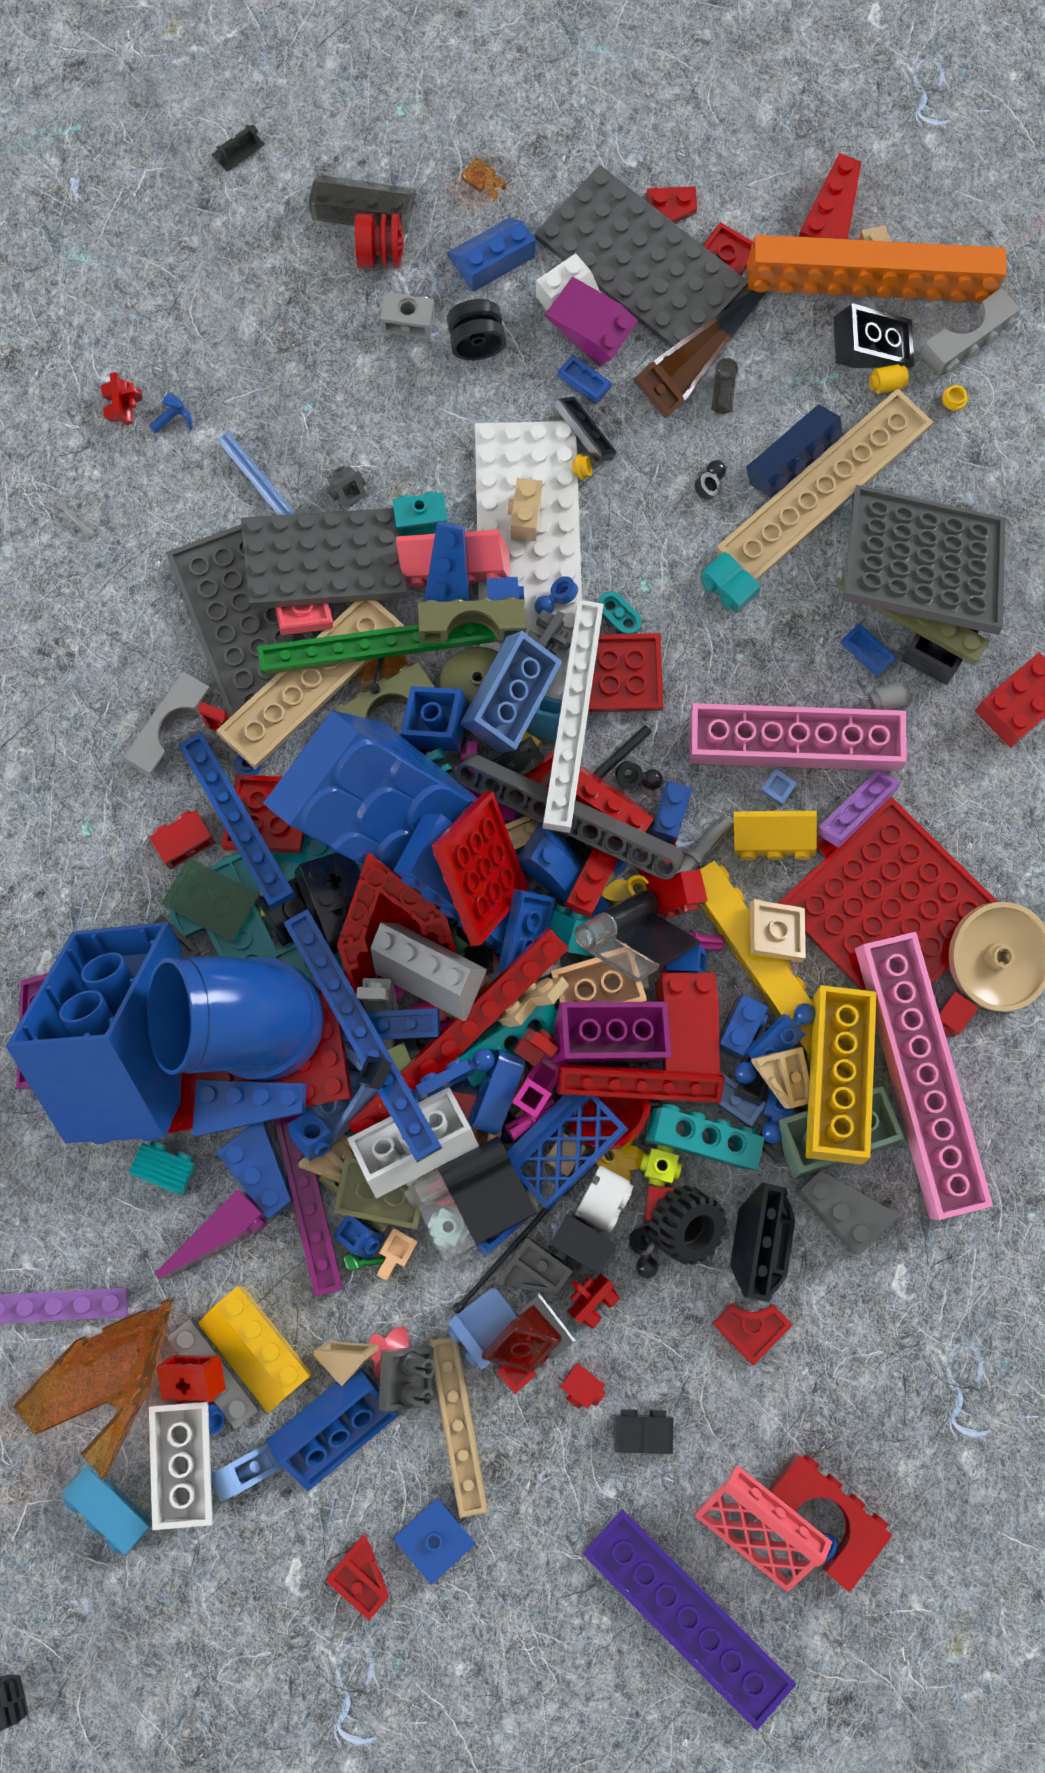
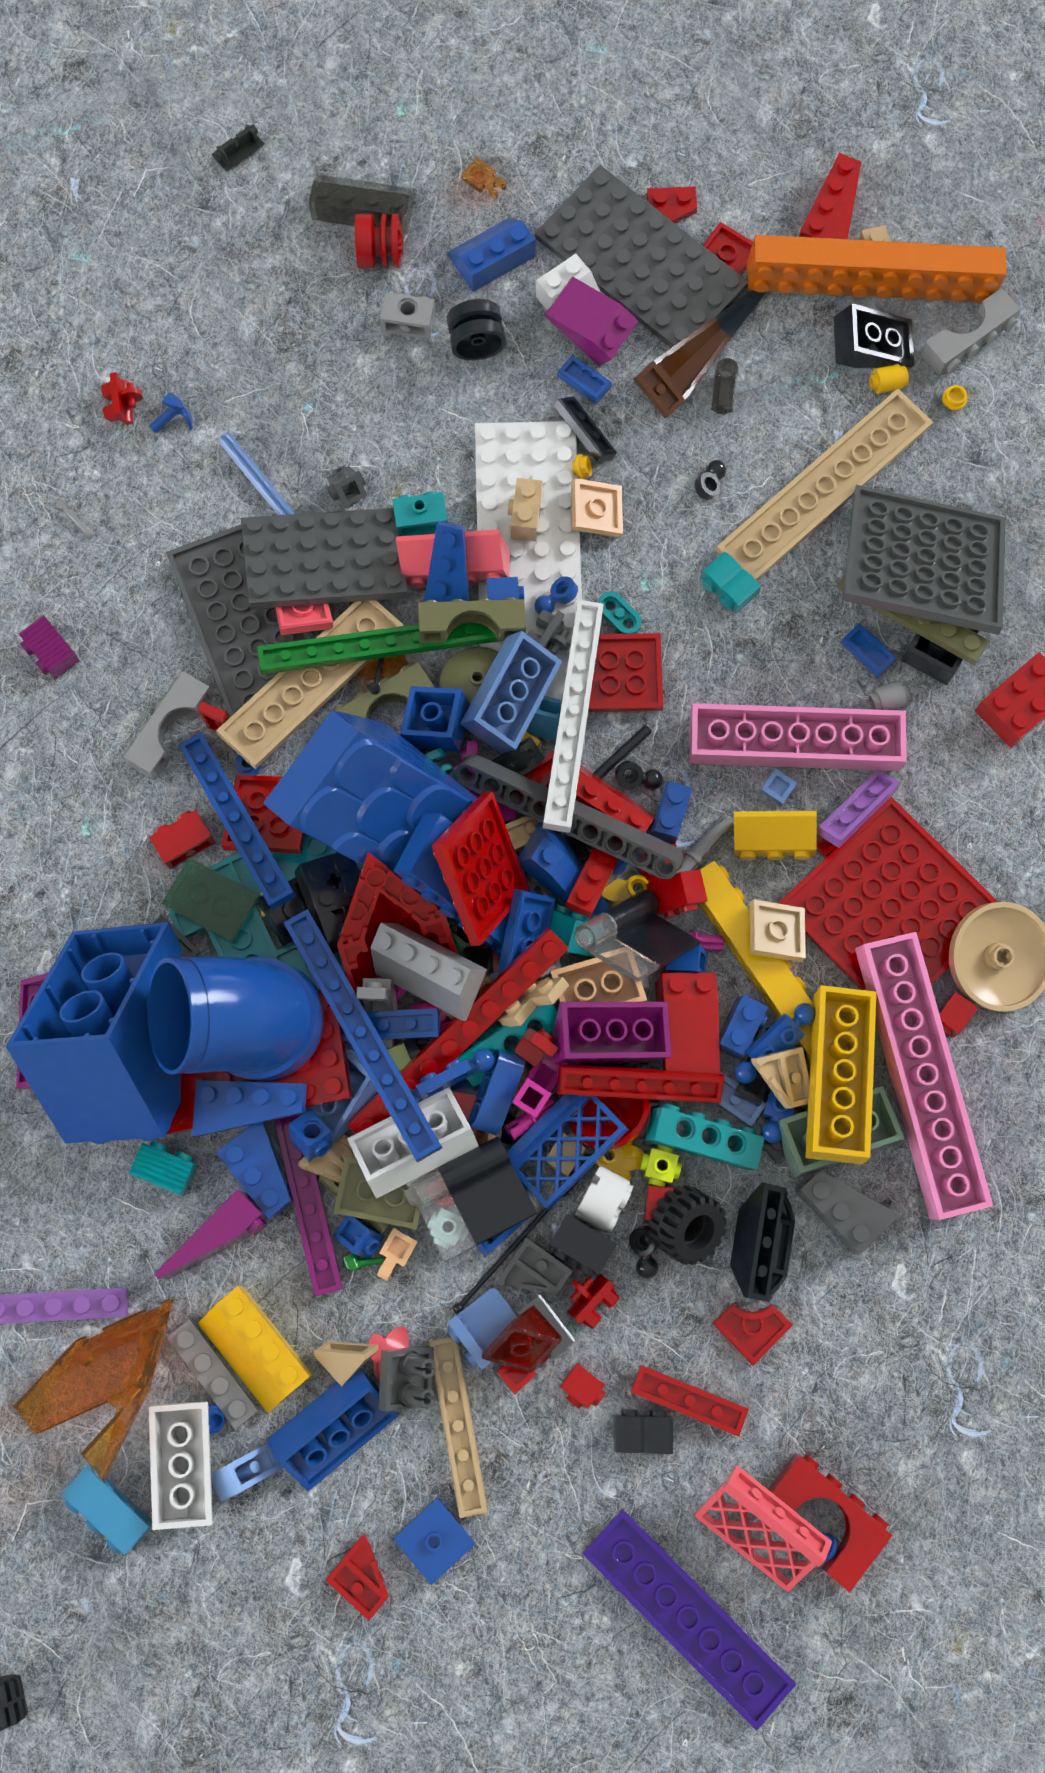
(49, 647): none -> magenta brick
(191, 1378): red brick -> none
(374, 1072): black plate -> none
(596, 507): none -> light nougat plate
(689, 1400): none -> red plate
(794, 450): dark blue brick -> none

